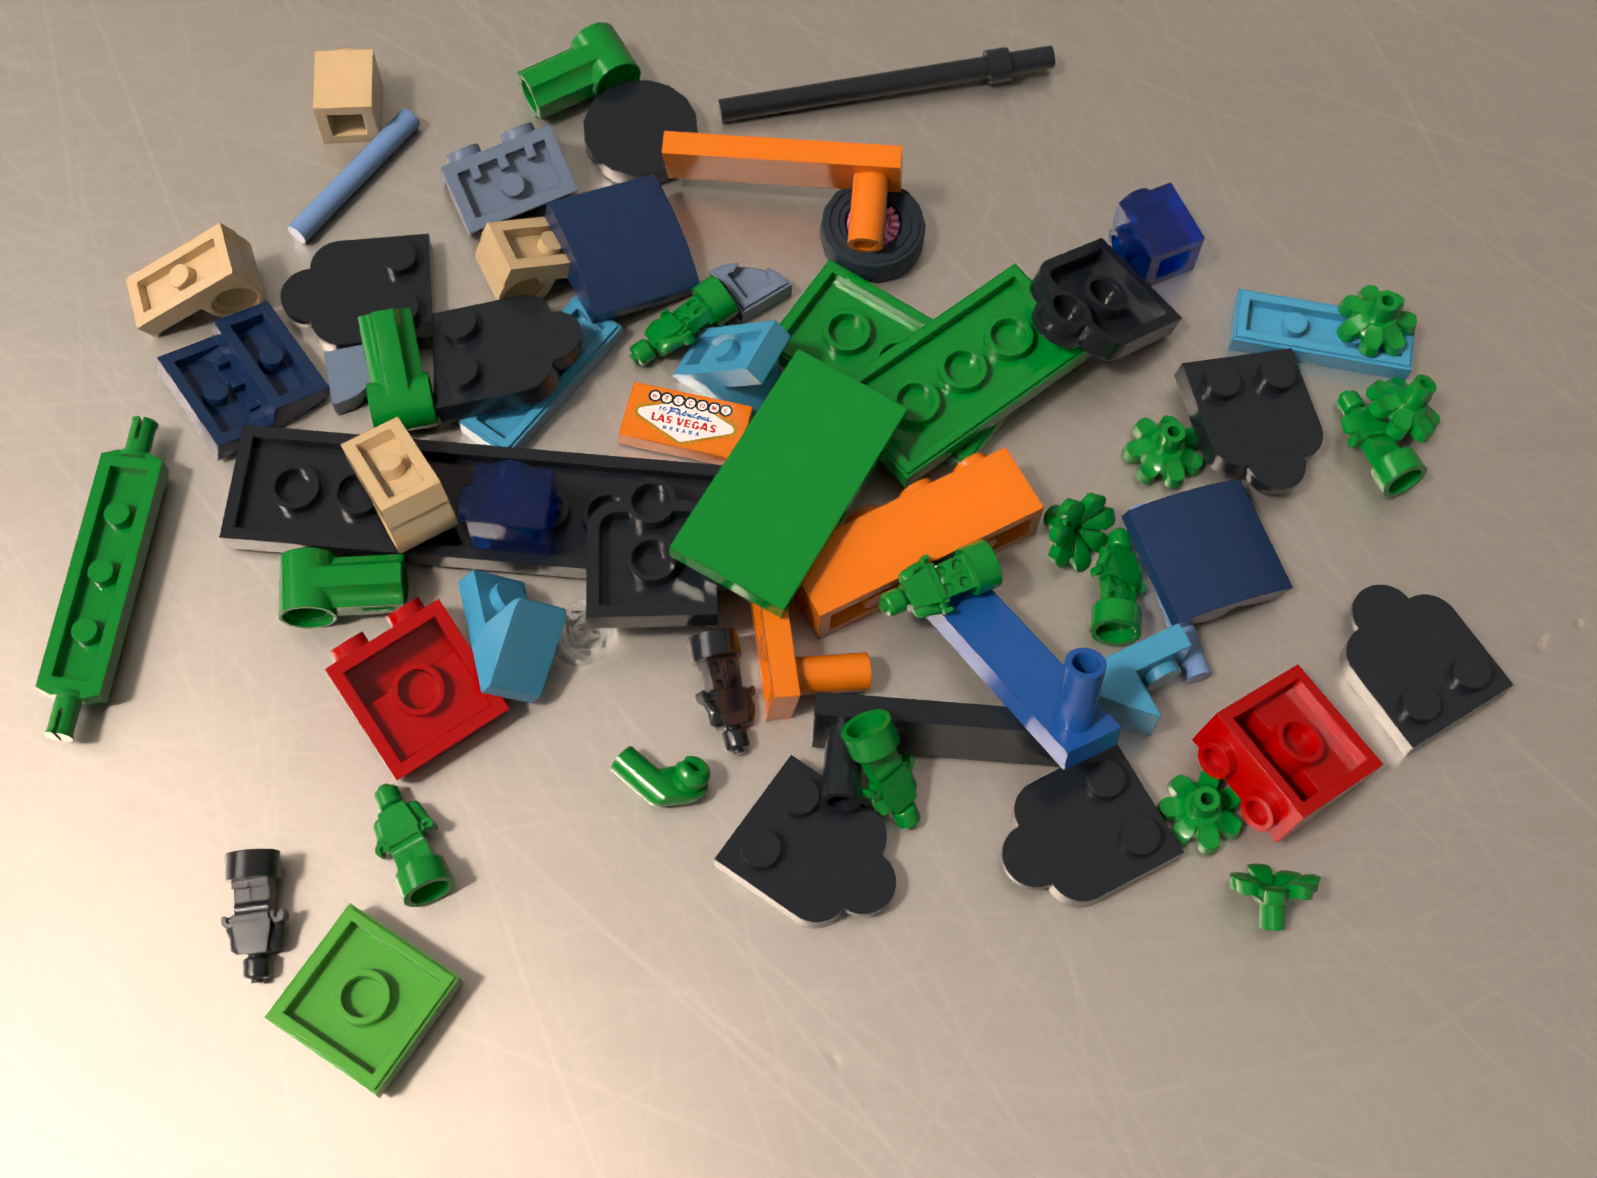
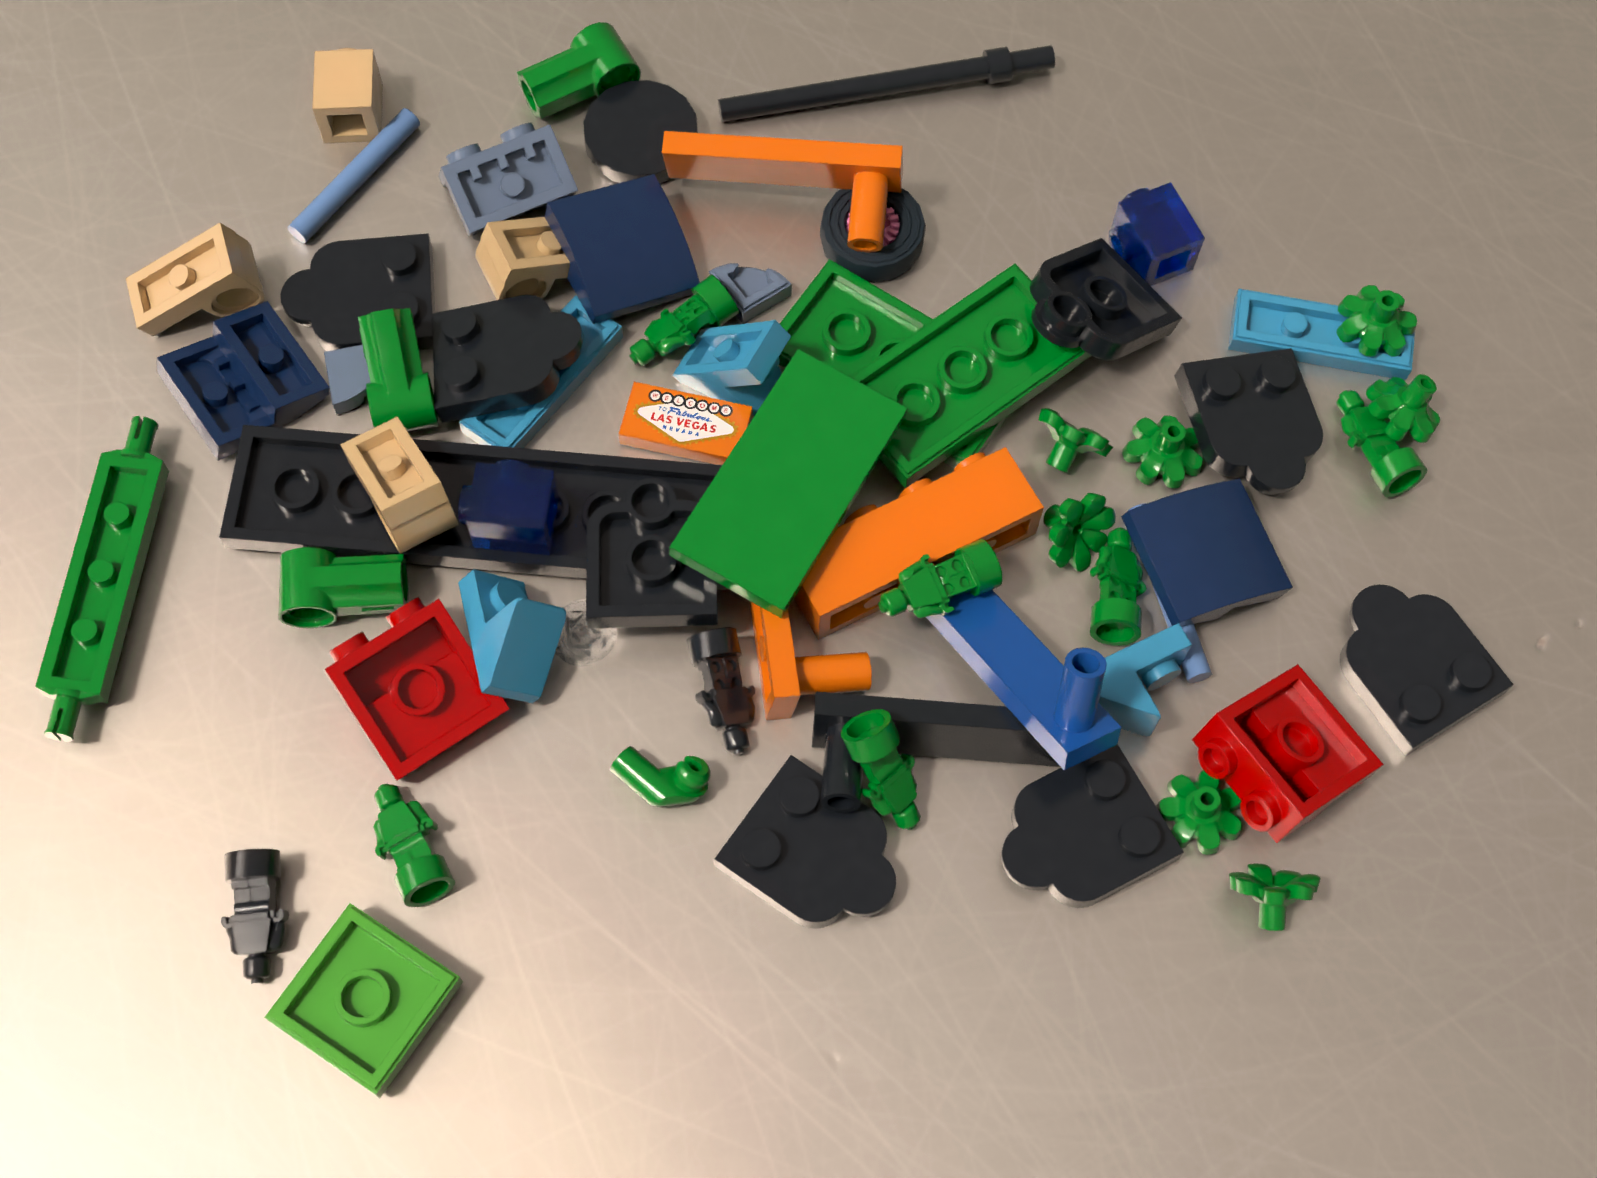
(1071, 440): none -> green plant

